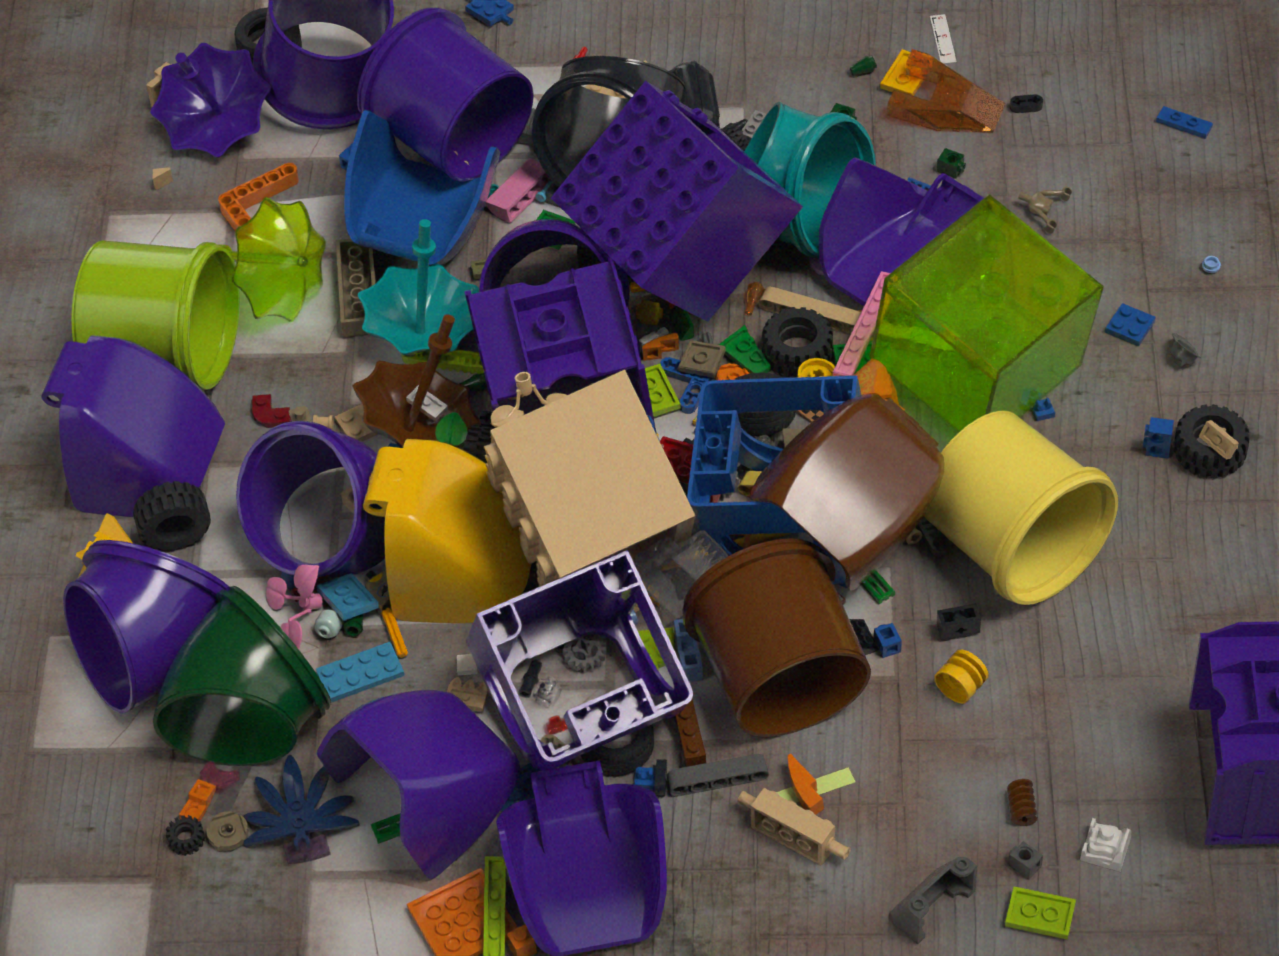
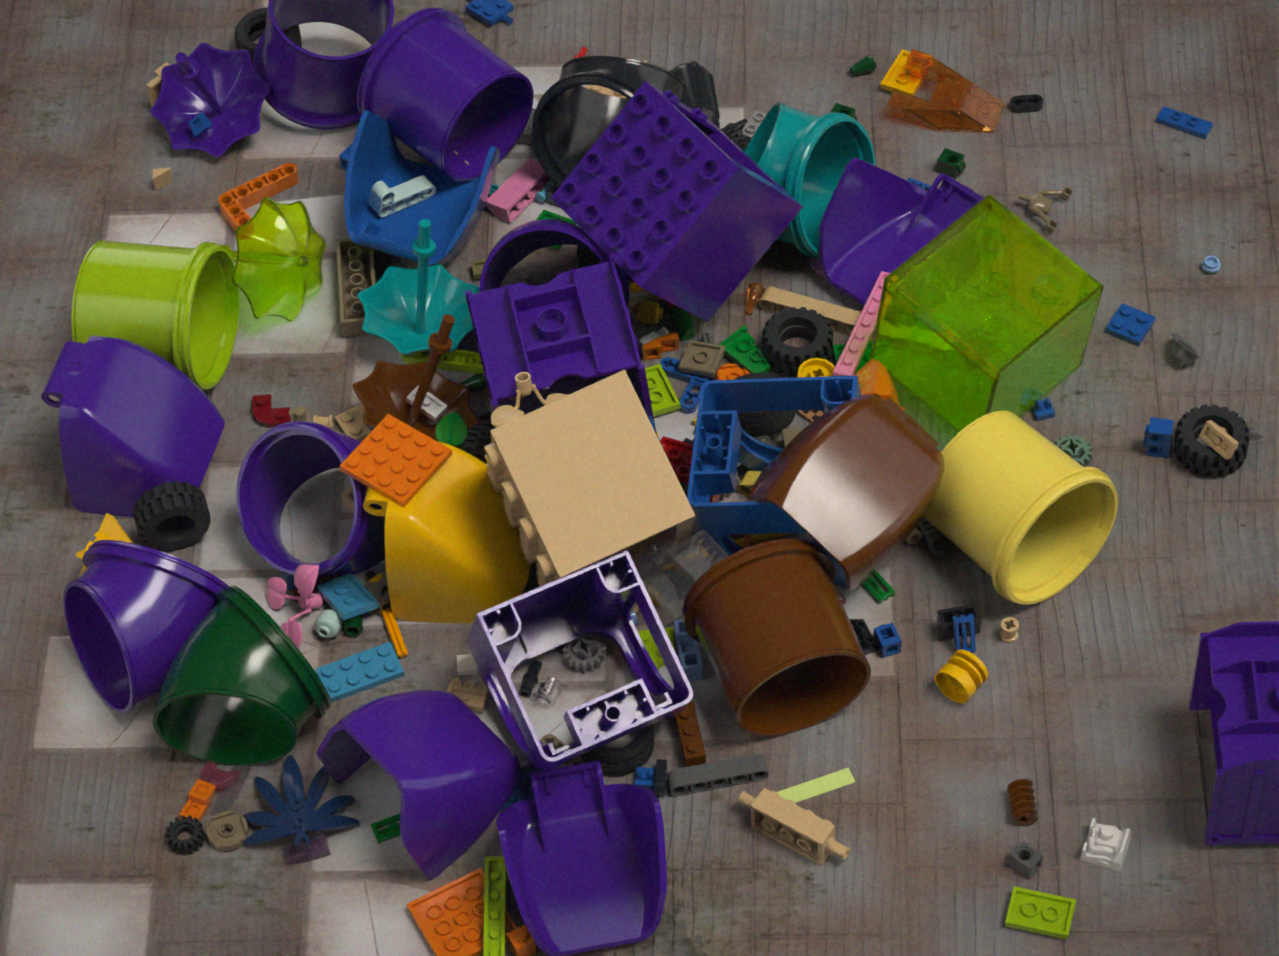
(200, 124): none -> blue tile
(391, 200): none -> light aqua beam
(395, 460): none -> orange plate
(556, 725): clear red plate -> none
(804, 786): orange slope -> none
(943, 38): white sticker -> none
(953, 878): dark grey windscreen -> none
(963, 620): none -> blue tile
(1009, 630): none -> tan bush
(1076, 448): none -> sand green gear

